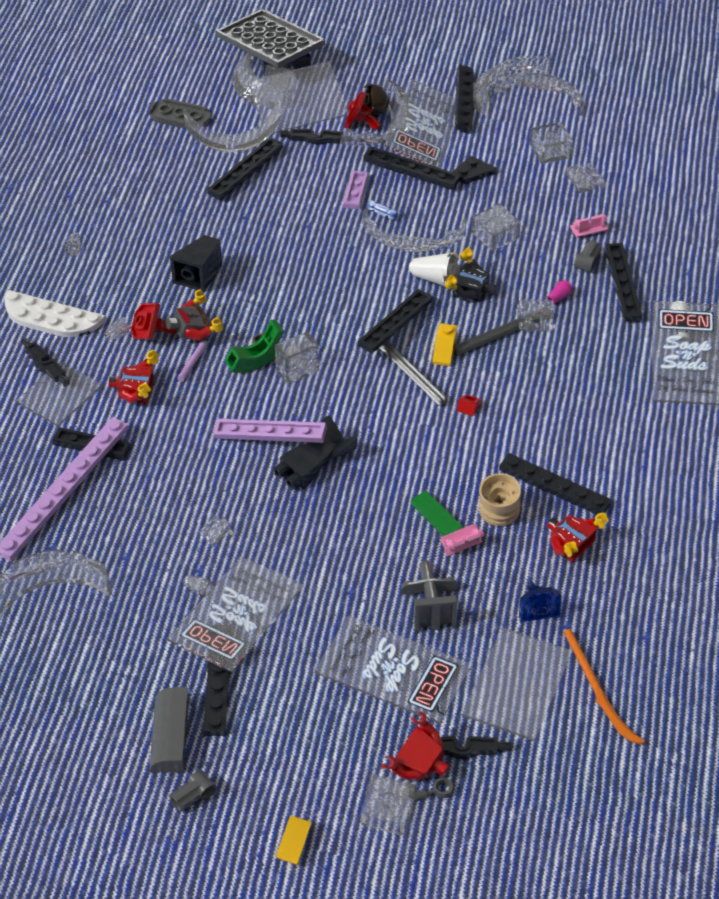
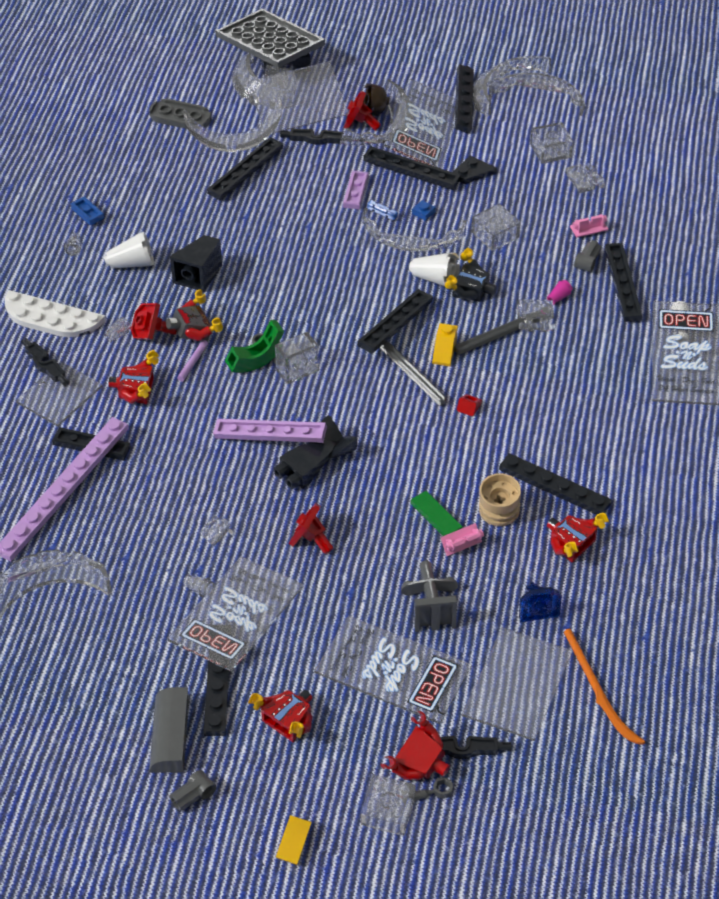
(87, 211): none -> blue plate
(130, 253): none -> white cone
(285, 712): none -> red torso
(311, 529): none -> red piece
(423, 210): none -> blue plate

